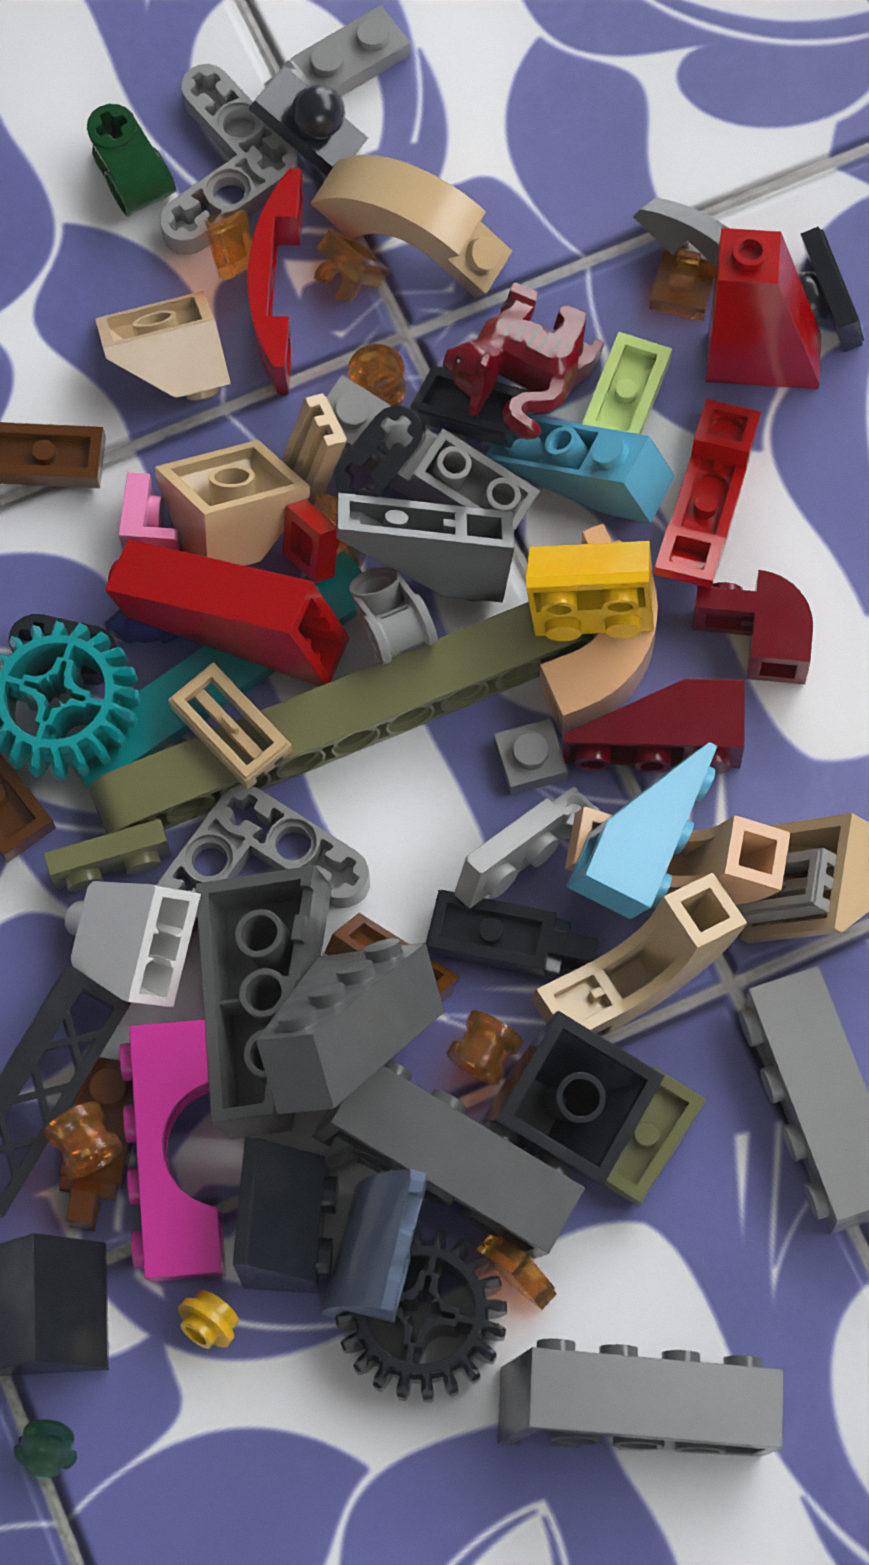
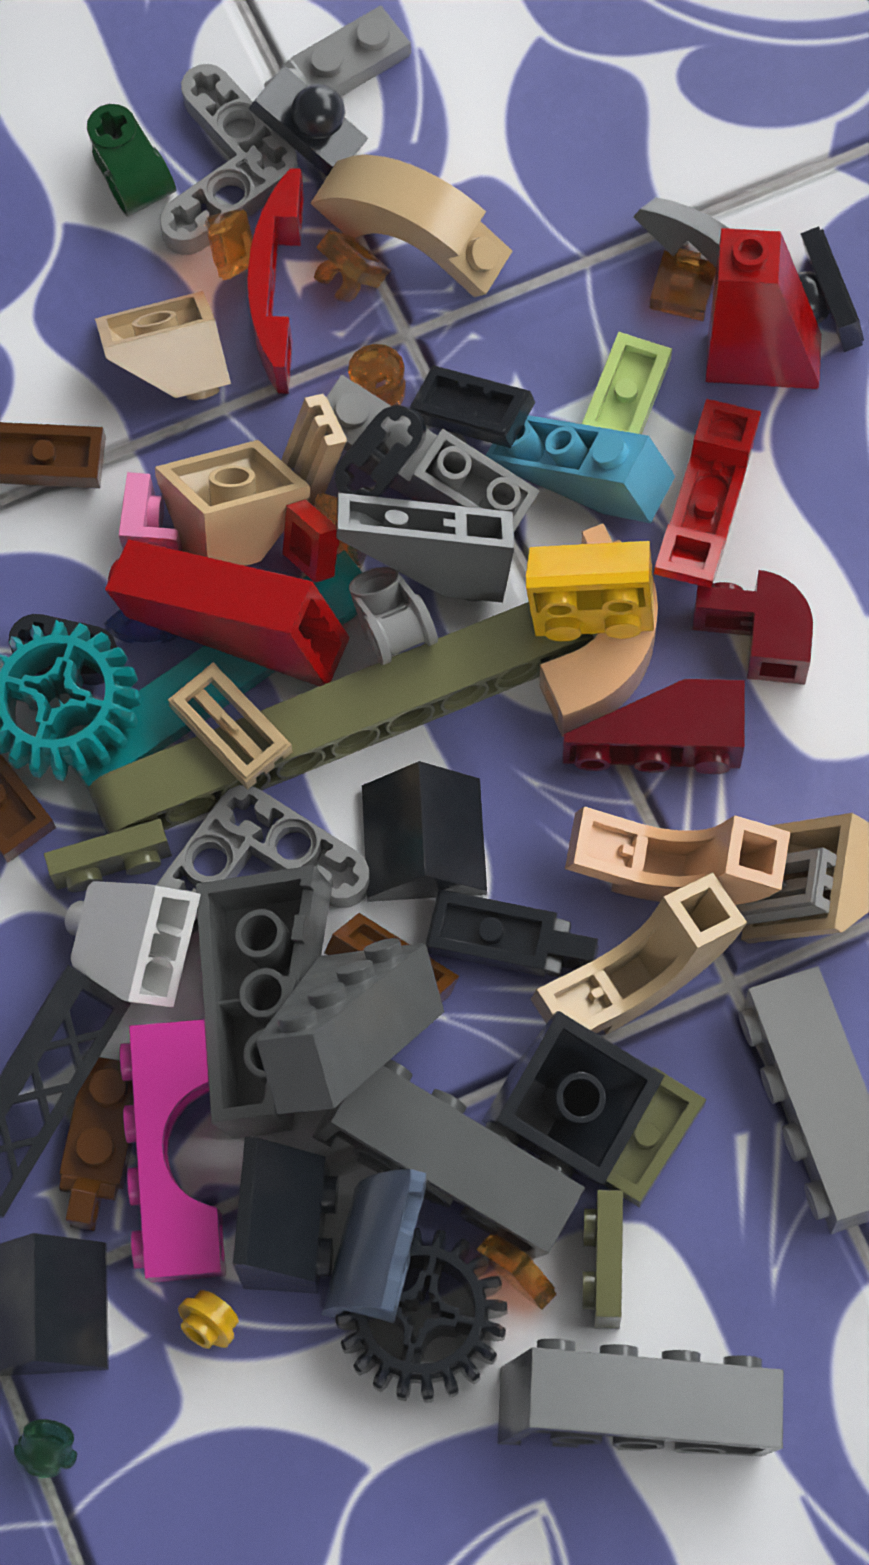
(83, 1140): clear orange wheel -> none
(423, 834): none -> black slope
(485, 1047): clear orange wheel -> none
(524, 842): light grey hinge -> none
(527, 356): dark red animal -> none
(530, 756): light grey plate -> none
(604, 1286): none -> olive plate
(631, 850): medium azure slope -> none

